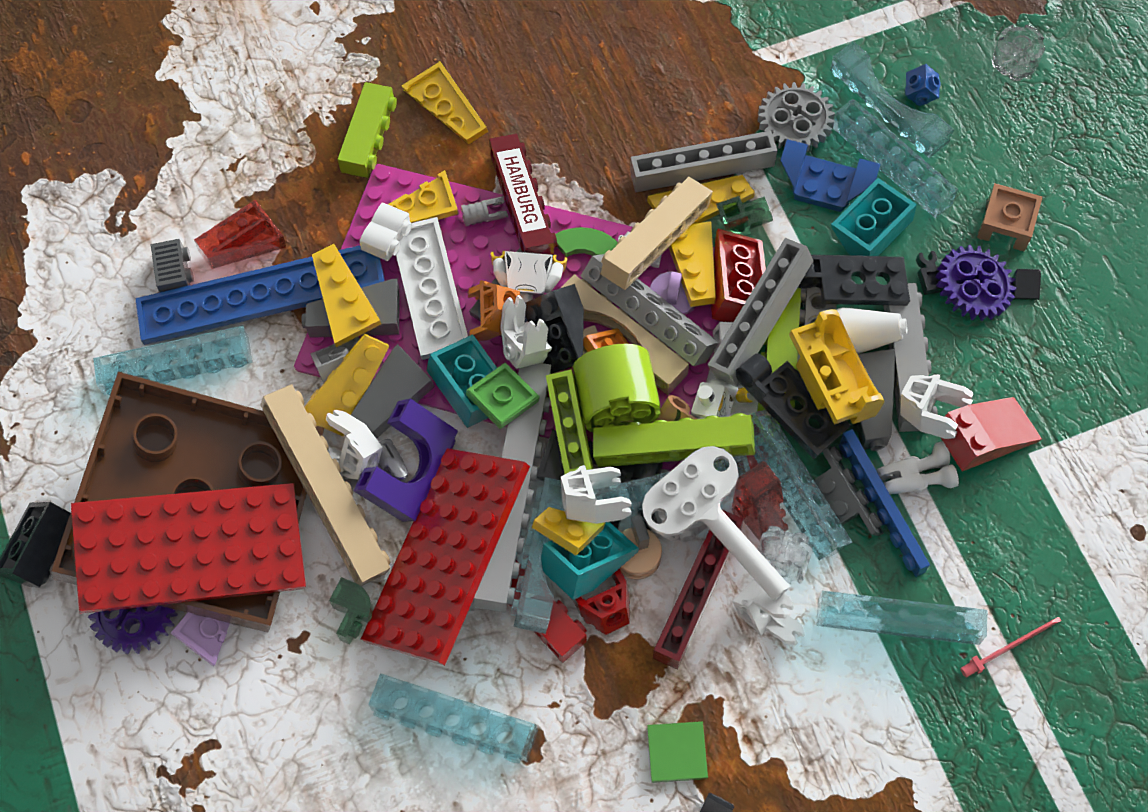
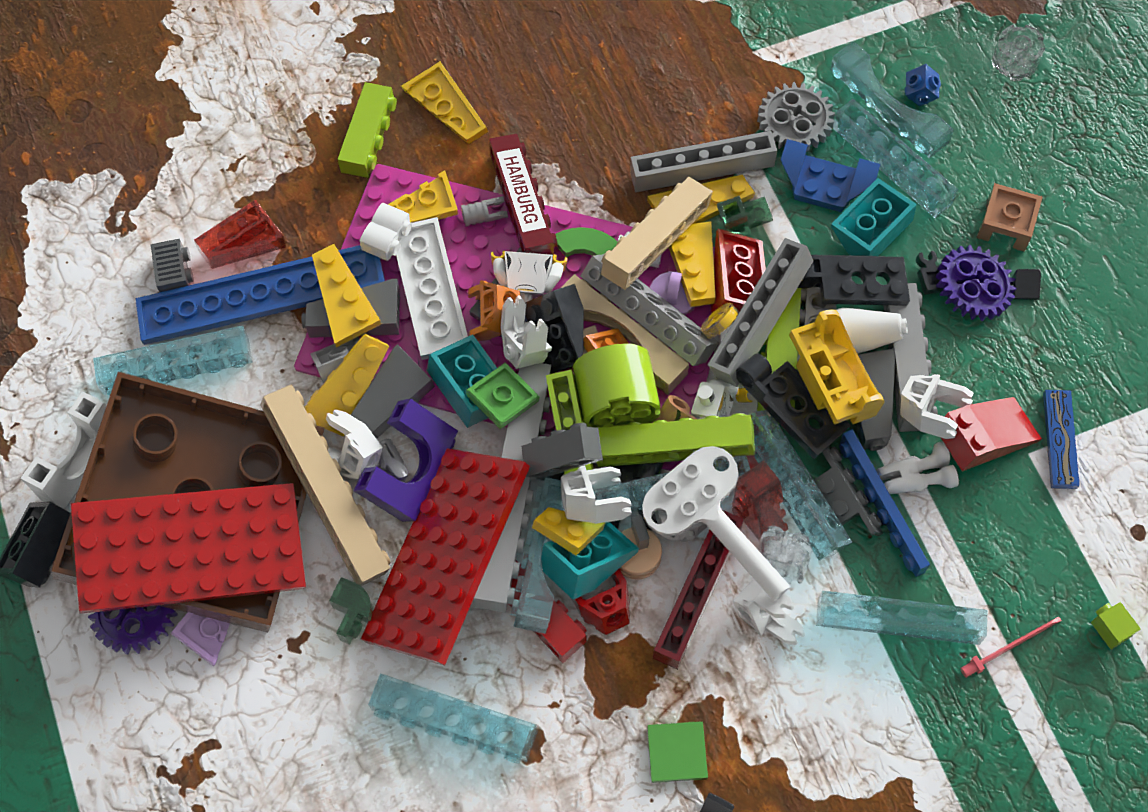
(61, 482): none -> white arch
(562, 451): none -> dark grey brick
(719, 320): none -> piece
(1061, 439): none -> blue tile
(1115, 624): none -> lime brick

